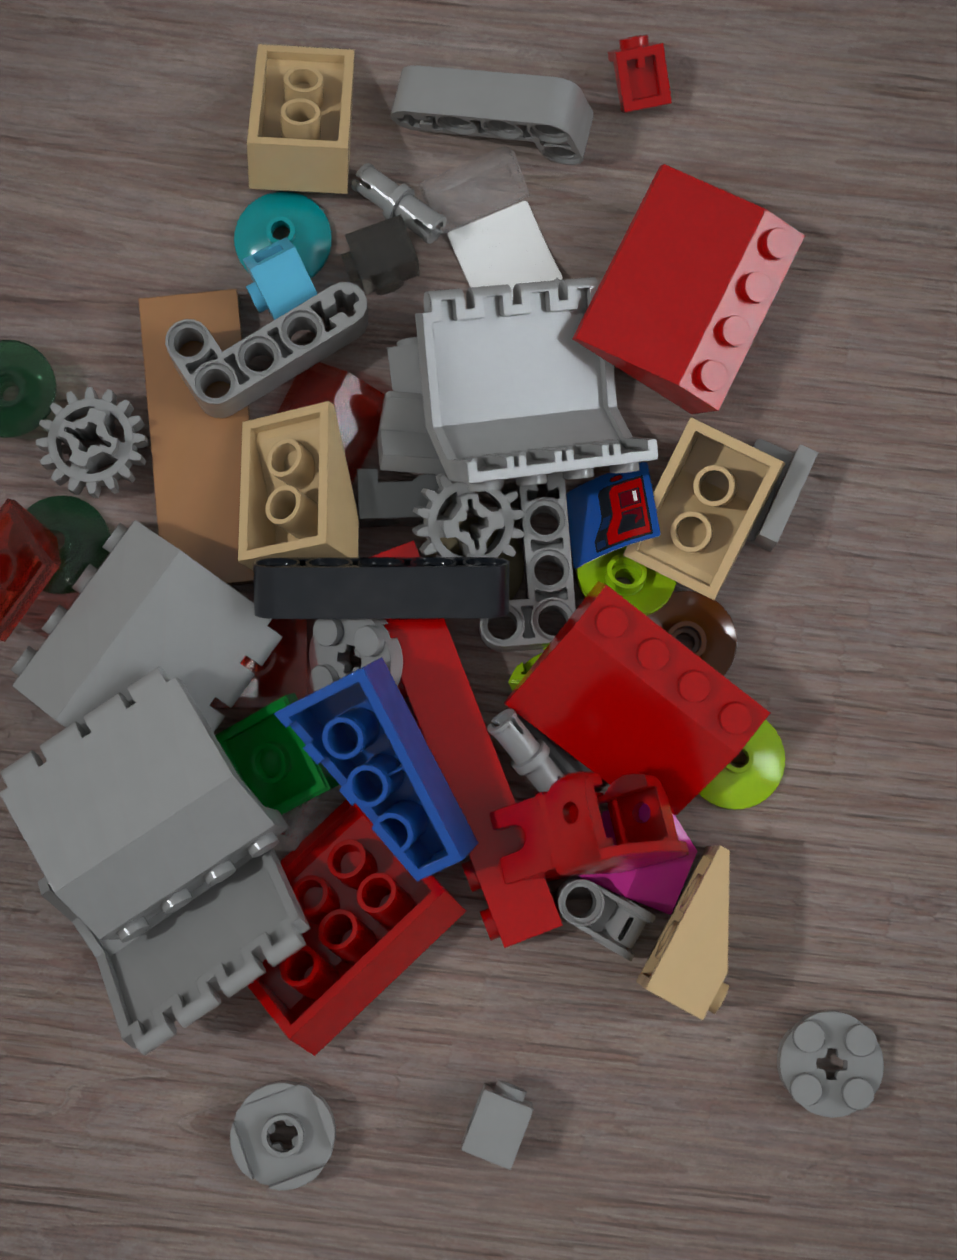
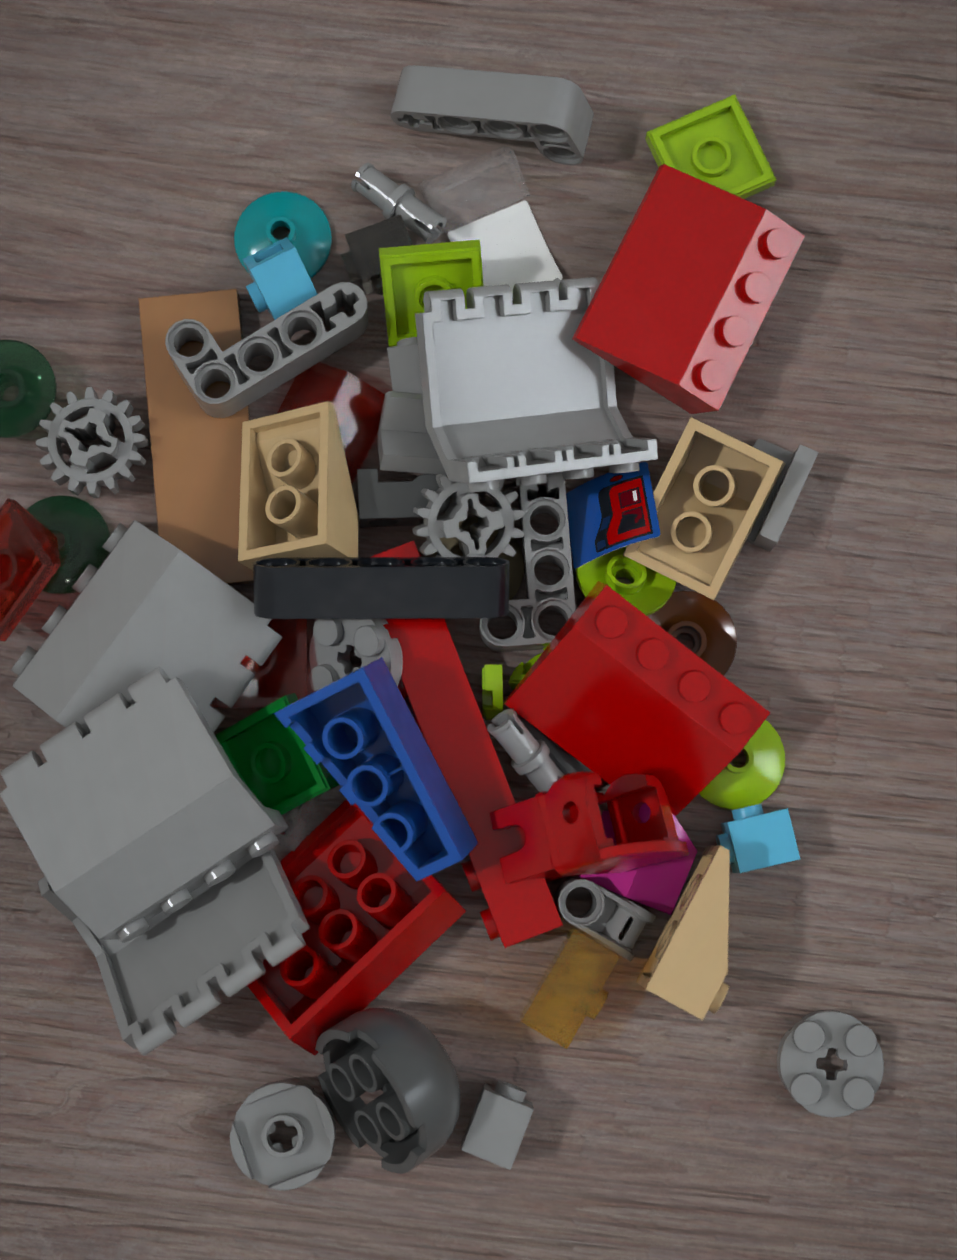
(301, 119): tan slope -> none
(412, 1069): none -> dark grey cylinder
(421, 268): none -> lime plate
(492, 690): none -> lime tile
(570, 988): none -> clear yellow brick
(640, 73): red bracket -> none
(714, 147): none -> lime plate
(758, 838): none -> medium azure brick

